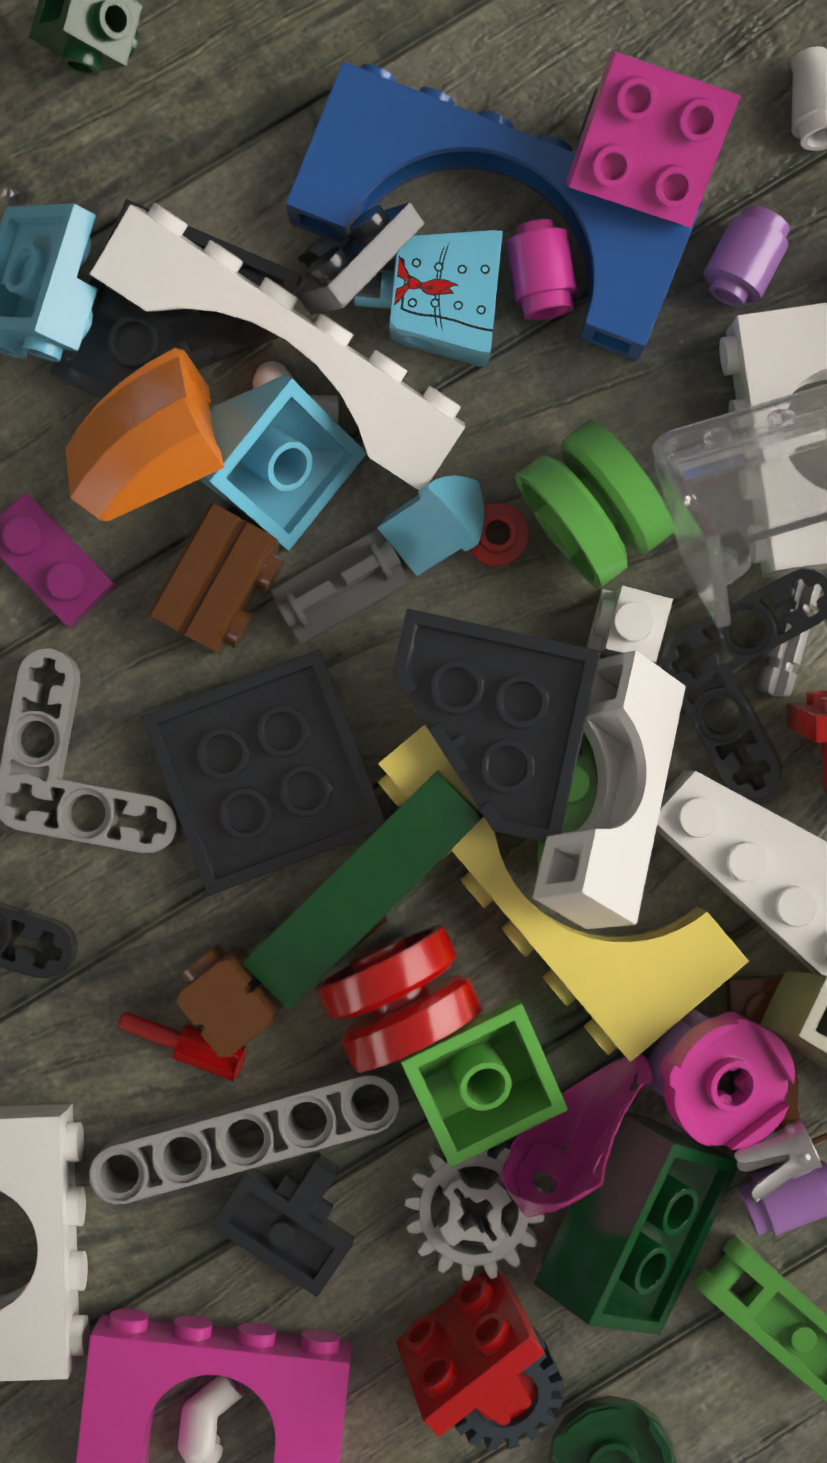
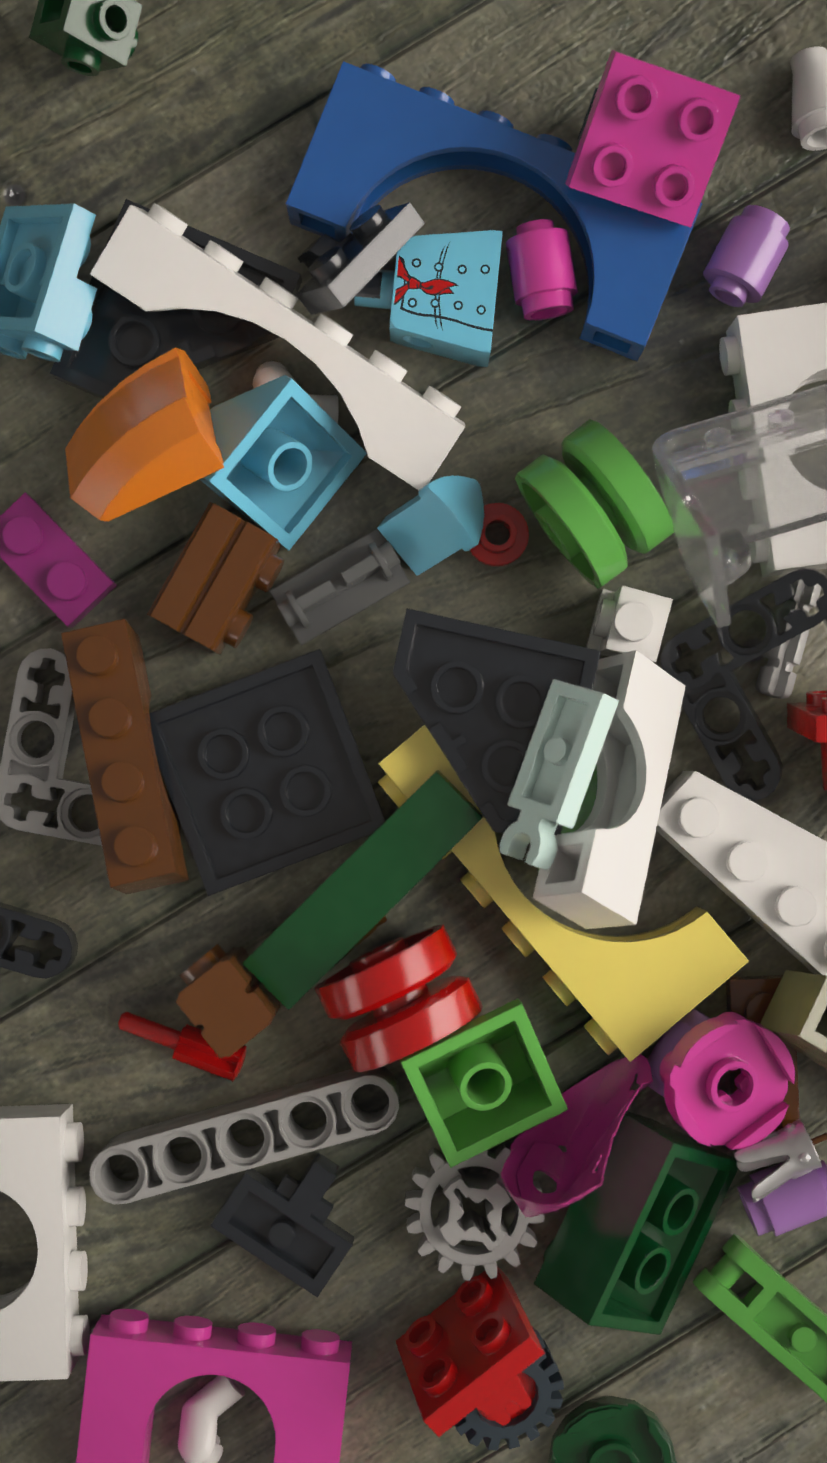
(125, 780): none -> reddish brown arch
(556, 770): none -> light aqua plate

